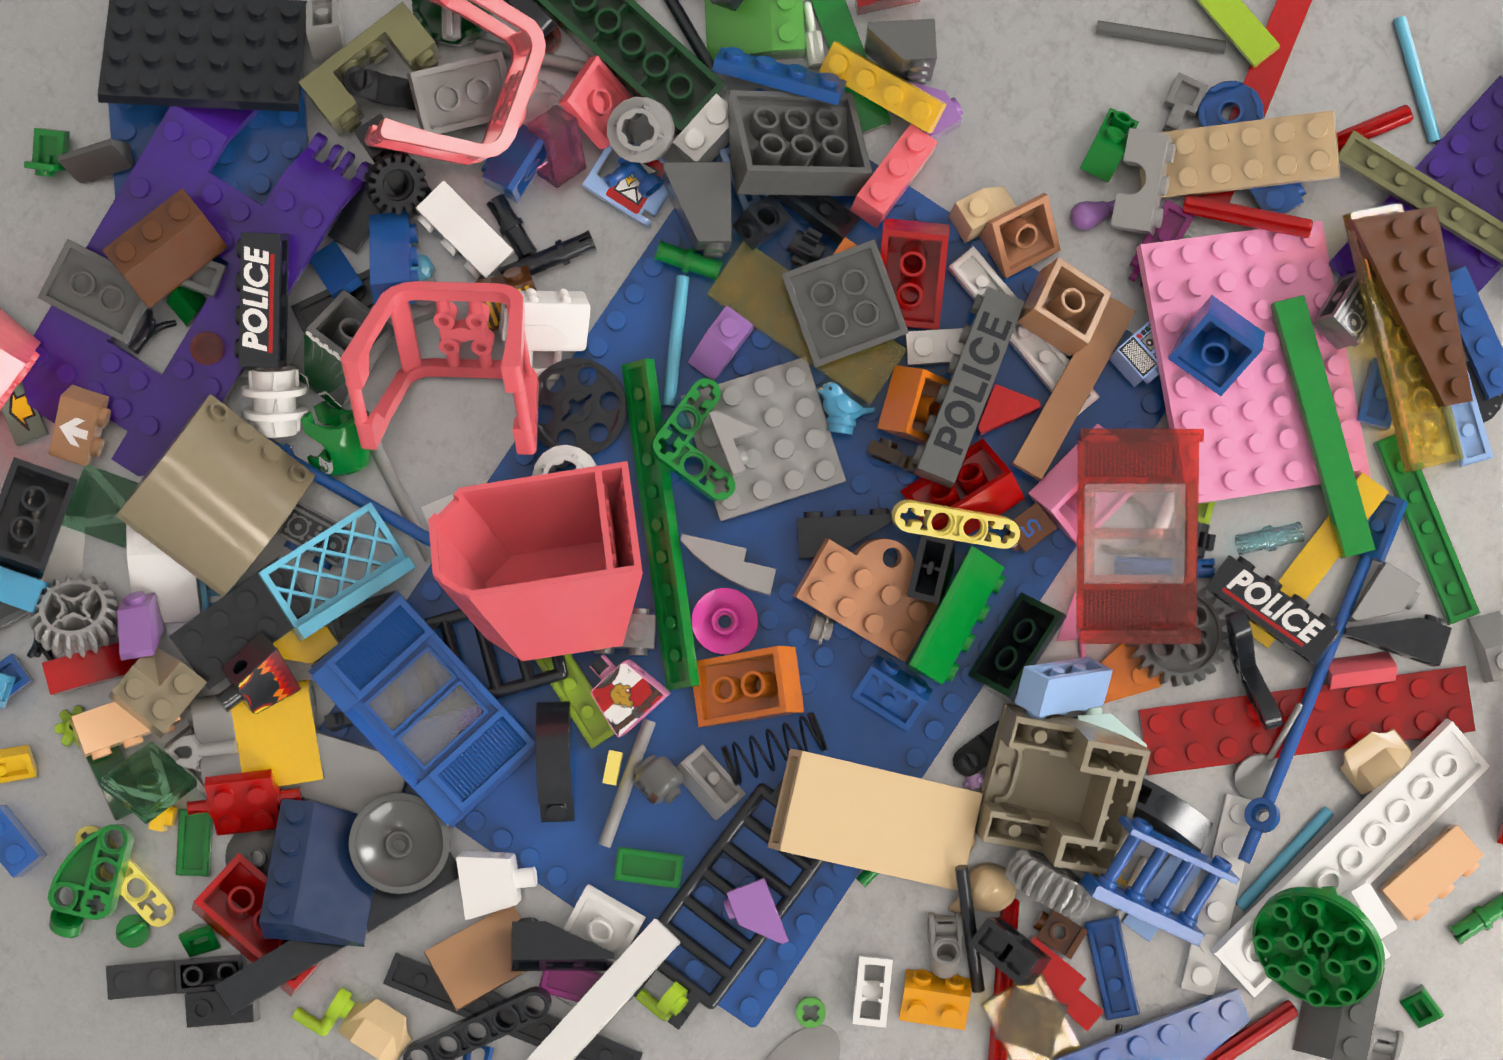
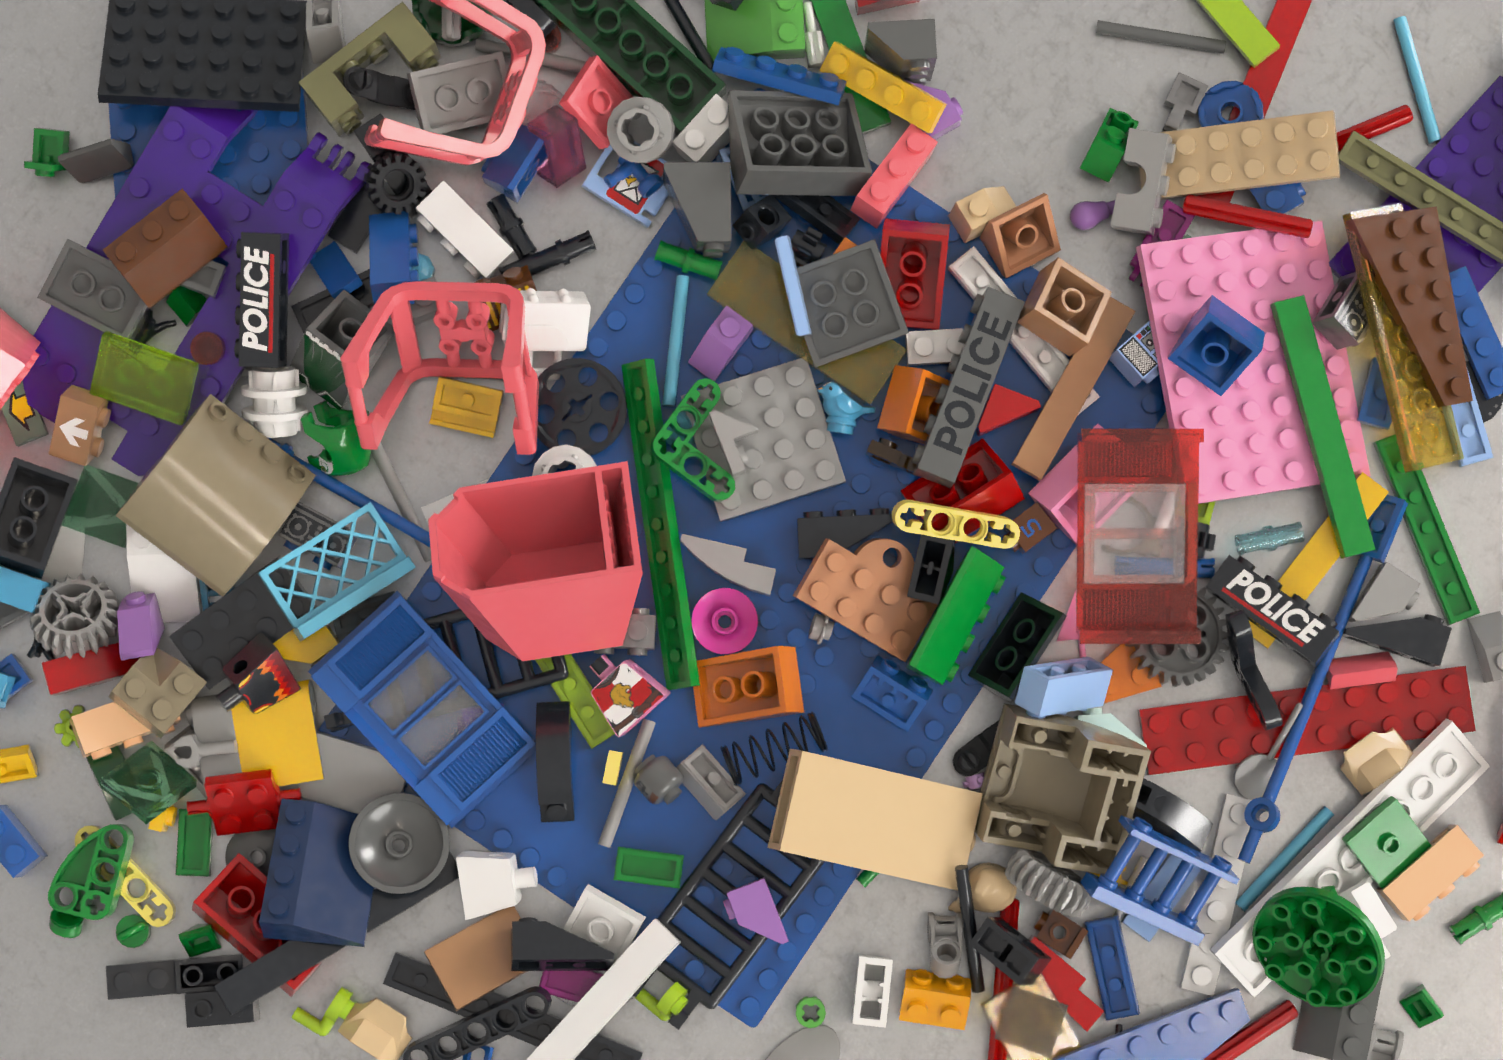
(144, 378): none -> clear neon green tile
(466, 407): none -> yellow plate
(792, 286): none -> light blue tile
(1386, 842): none -> plate

